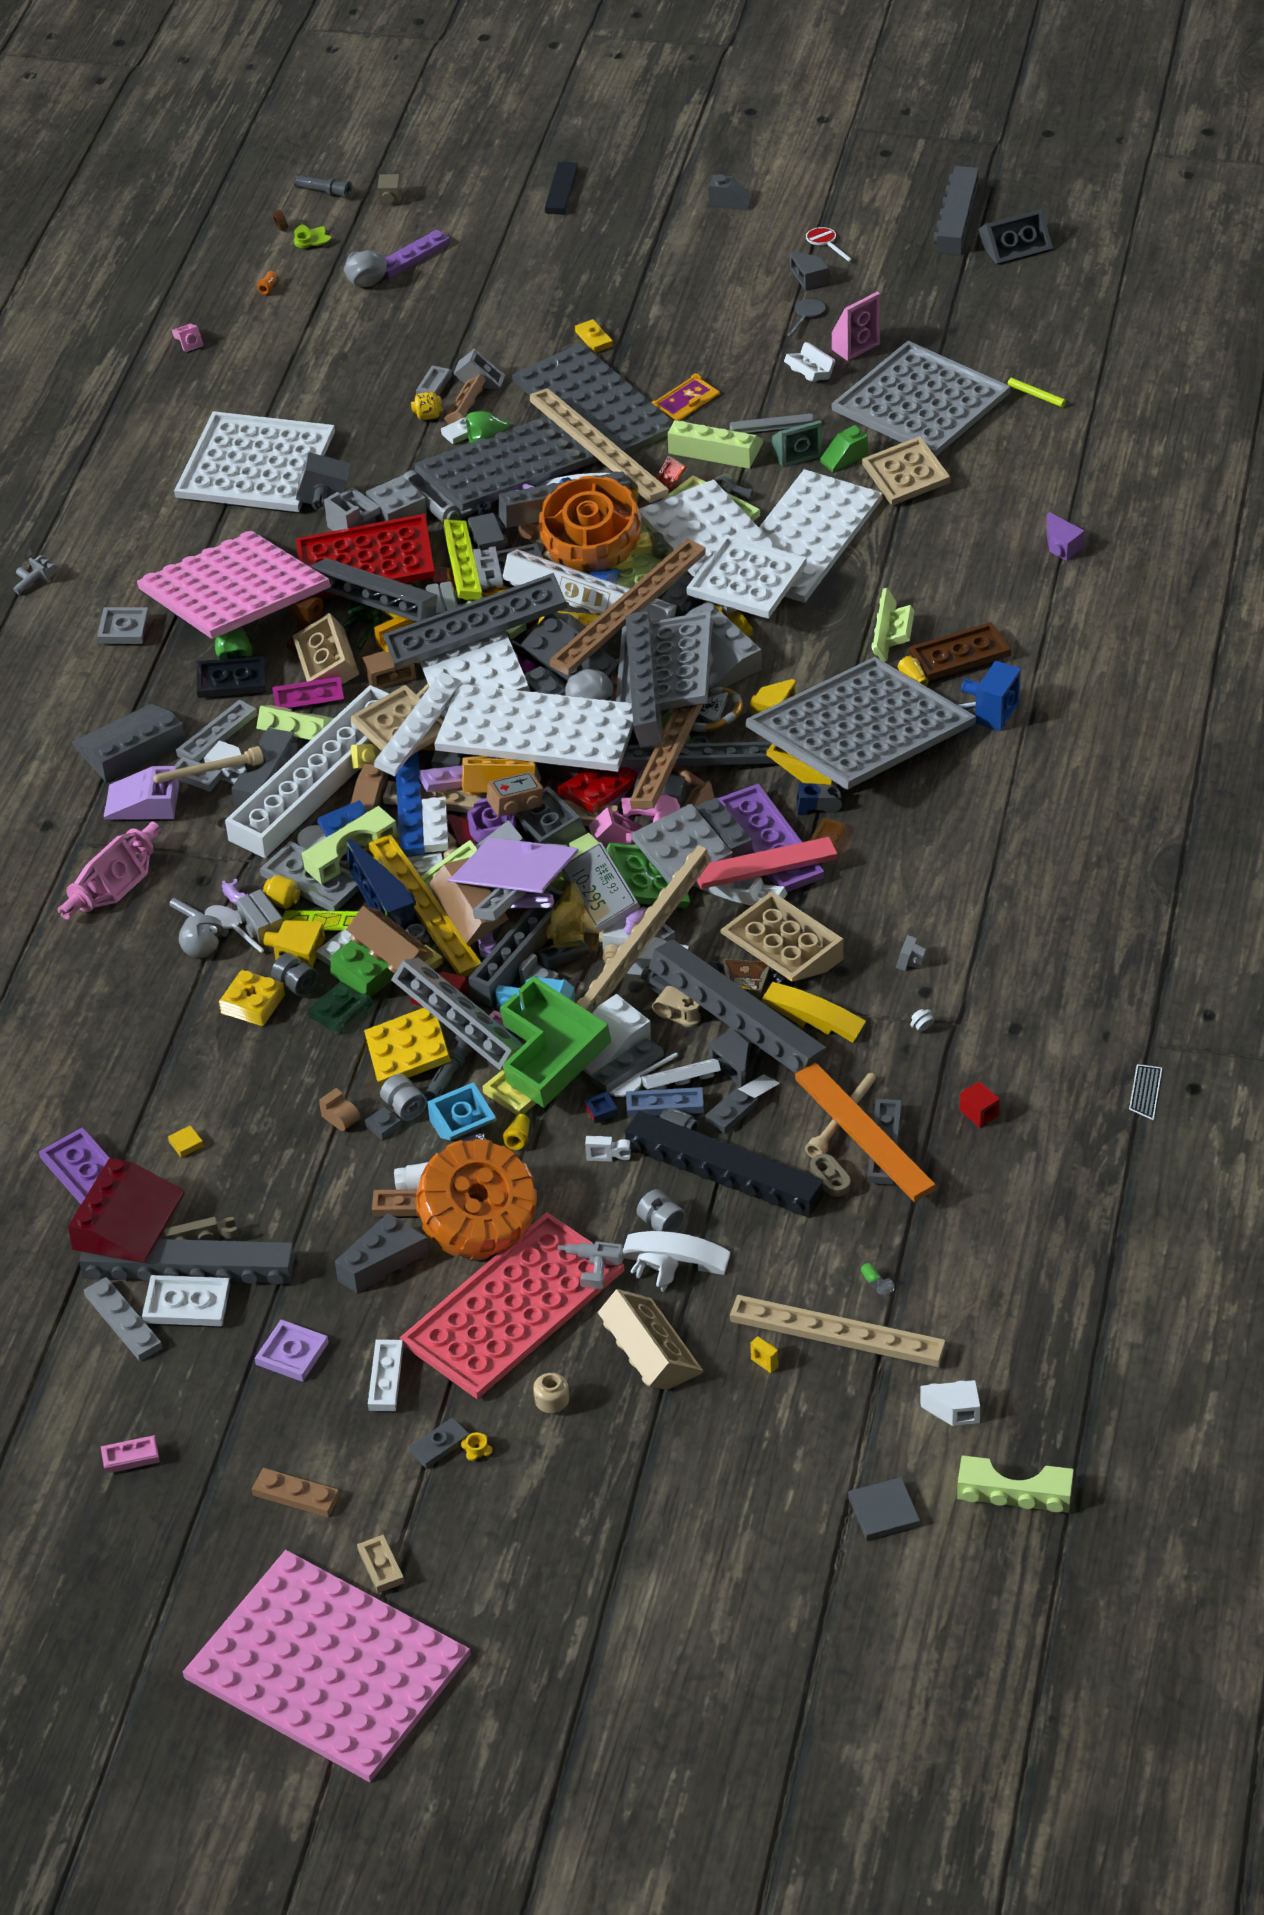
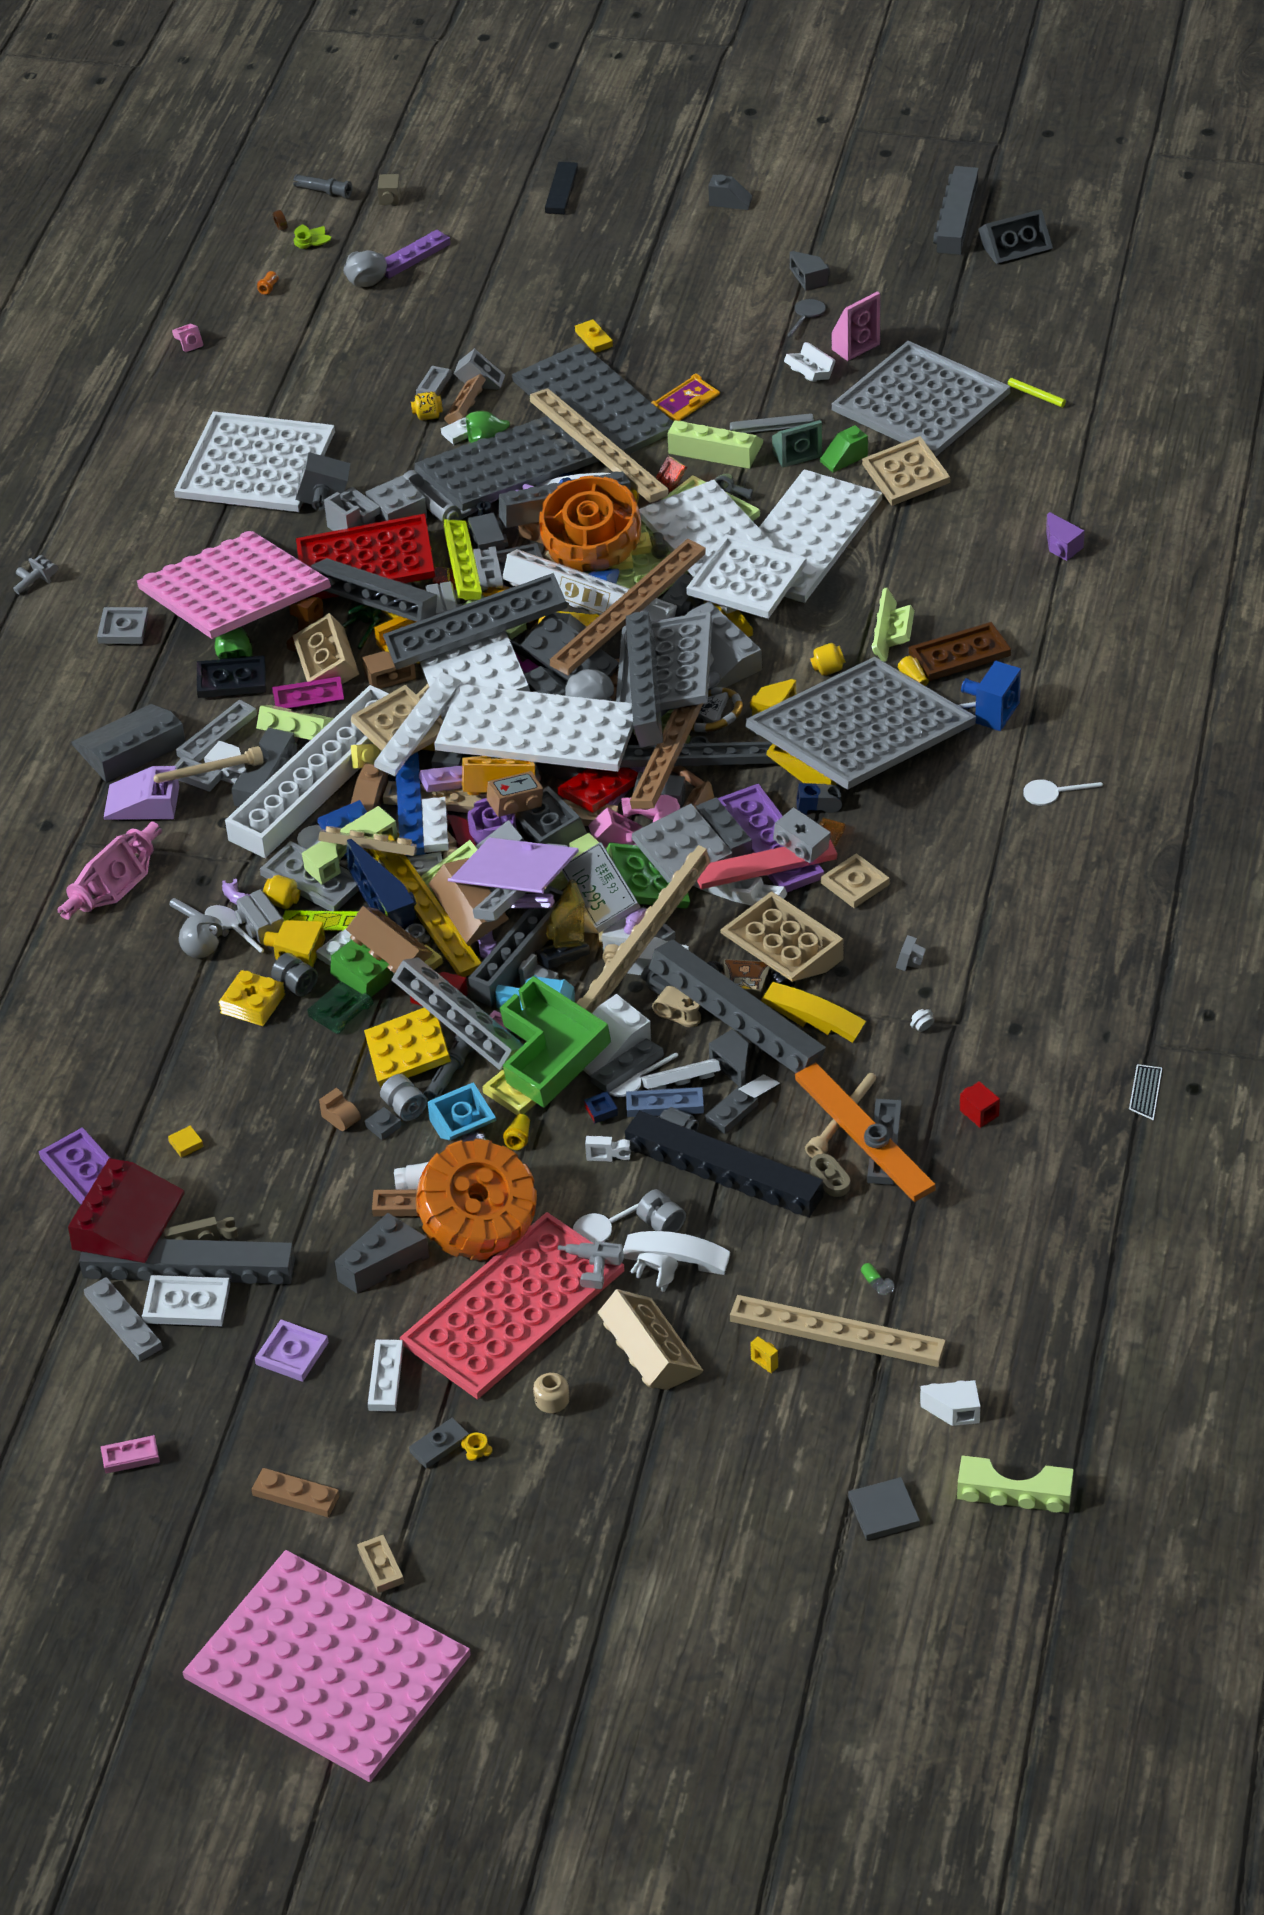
(378, 842): none -> tan plate
(597, 1226): none -> white piece
(801, 835): none -> light grey brick
(824, 236): piece -> none
(827, 659): none -> yellow head
(855, 880): none -> tan plate
(876, 1136): none -> dark grey plate
(1045, 792): none -> white piece

